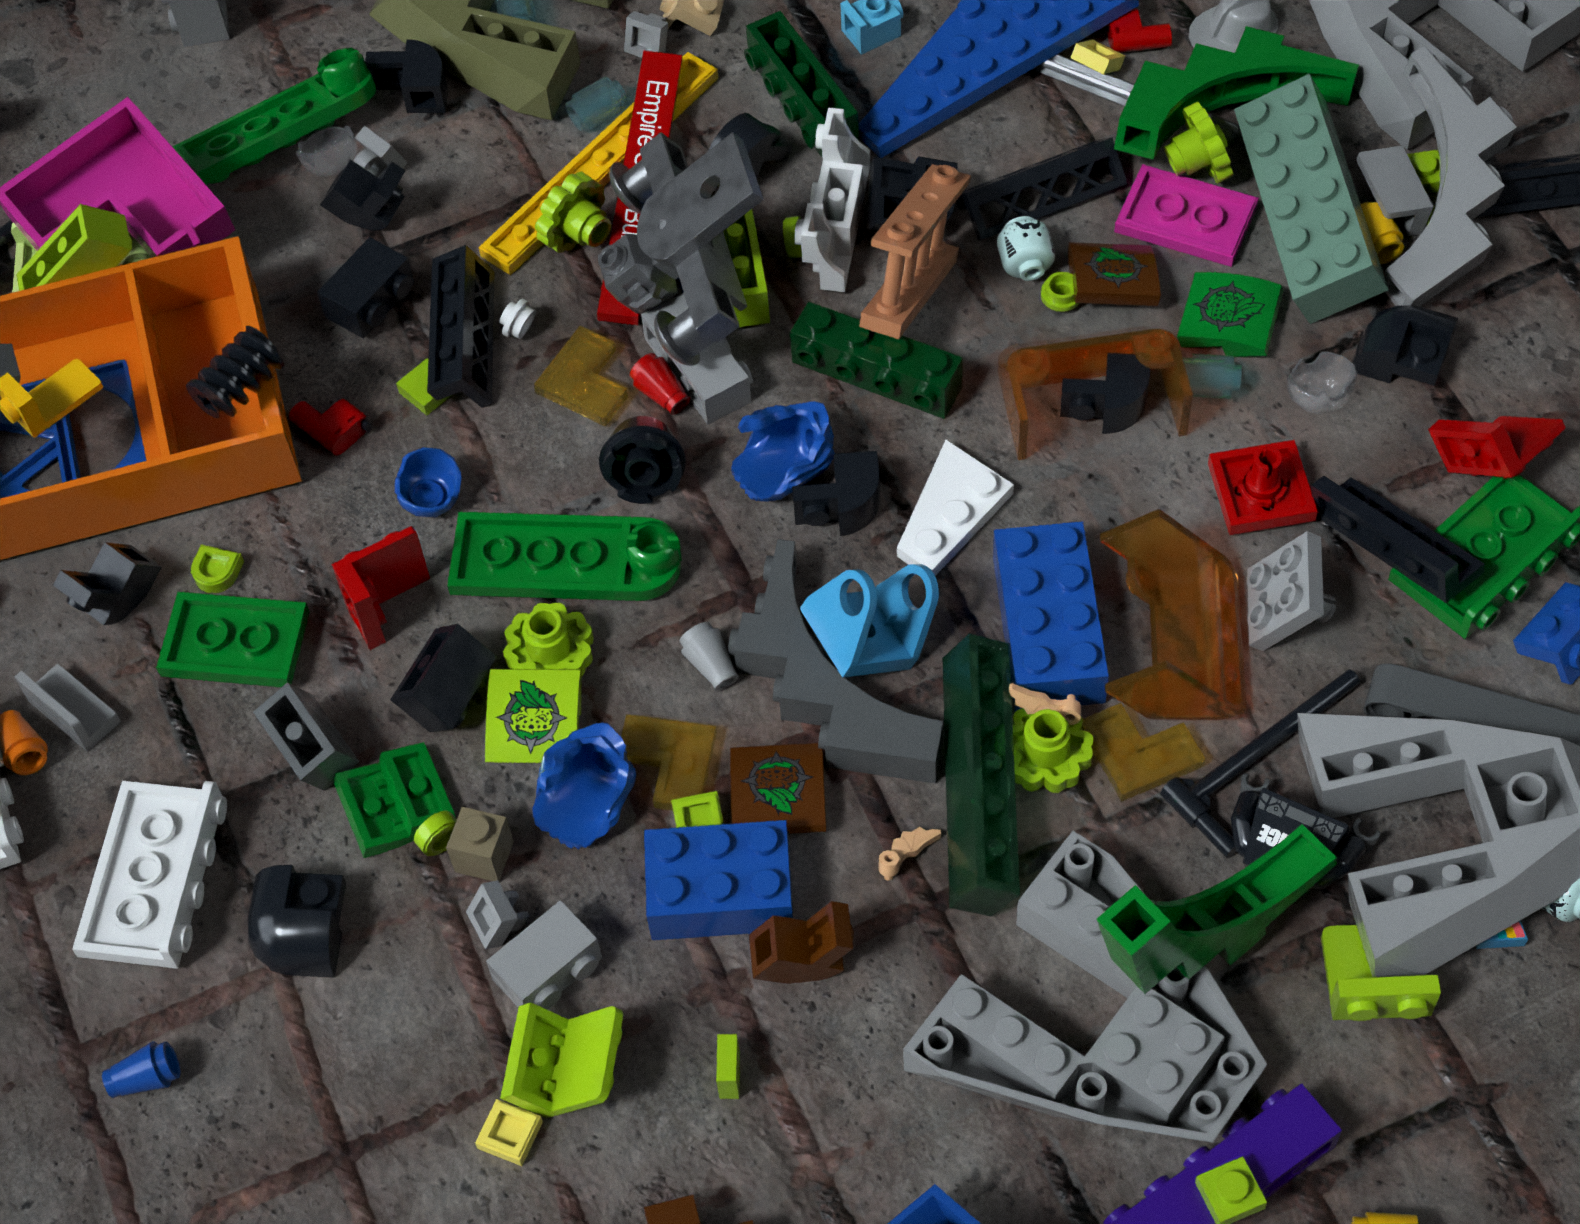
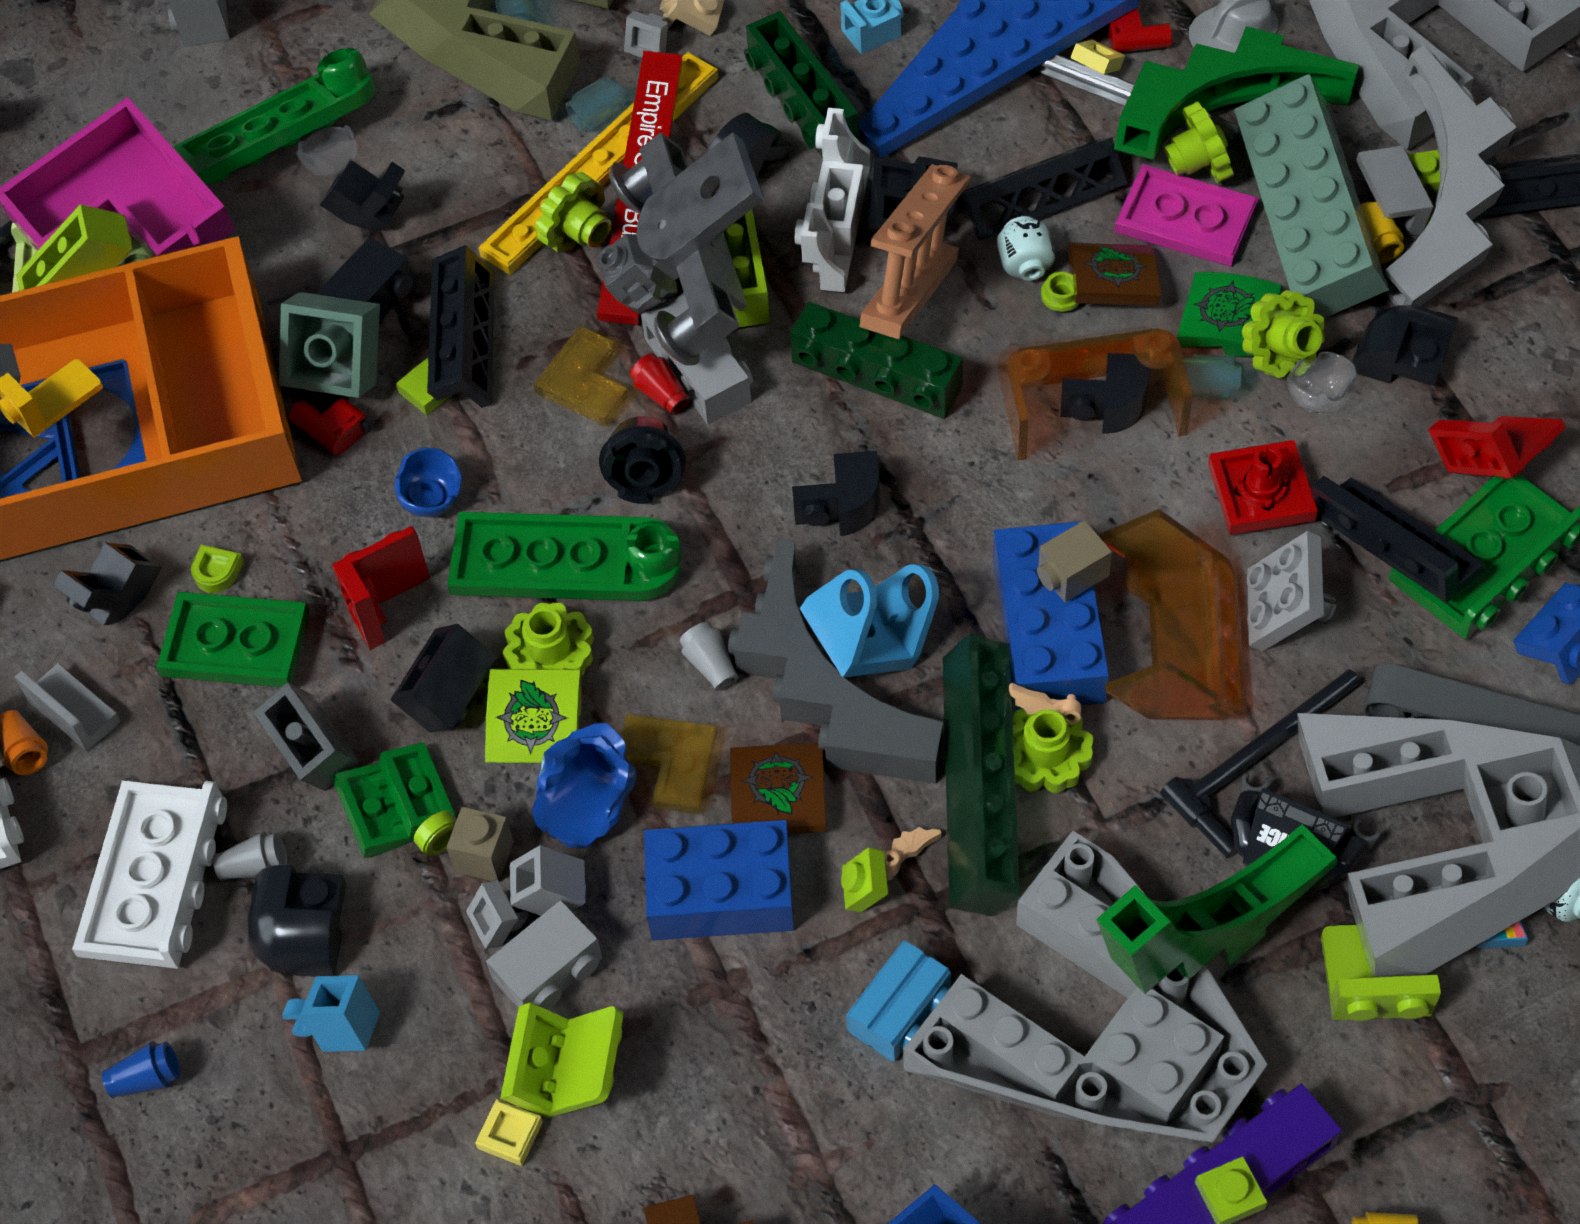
(234, 372): black piece -> none
(250, 857): none -> light grey cone
(328, 344): none -> sand green brick
(336, 1013): none -> dark azure brick
(376, 153): light grey tile -> none
(414, 72): black brick -> none
(517, 318): white plate -> none
(545, 878): none -> light grey brick
(697, 810): lime tile -> none
(728, 1066): lime tile -> none
(784, 449): blue hair -> none
(793, 250): lime tile -> none
(800, 949): reddish brown brick -> none
(864, 880): none -> lime plate
(898, 1000): none -> dark azure brick
(951, 508): white wing -> none
(1074, 561): none -> dark tan brick
(1139, 763): clear yellow tile -> none
(1283, 332): none -> lime plant

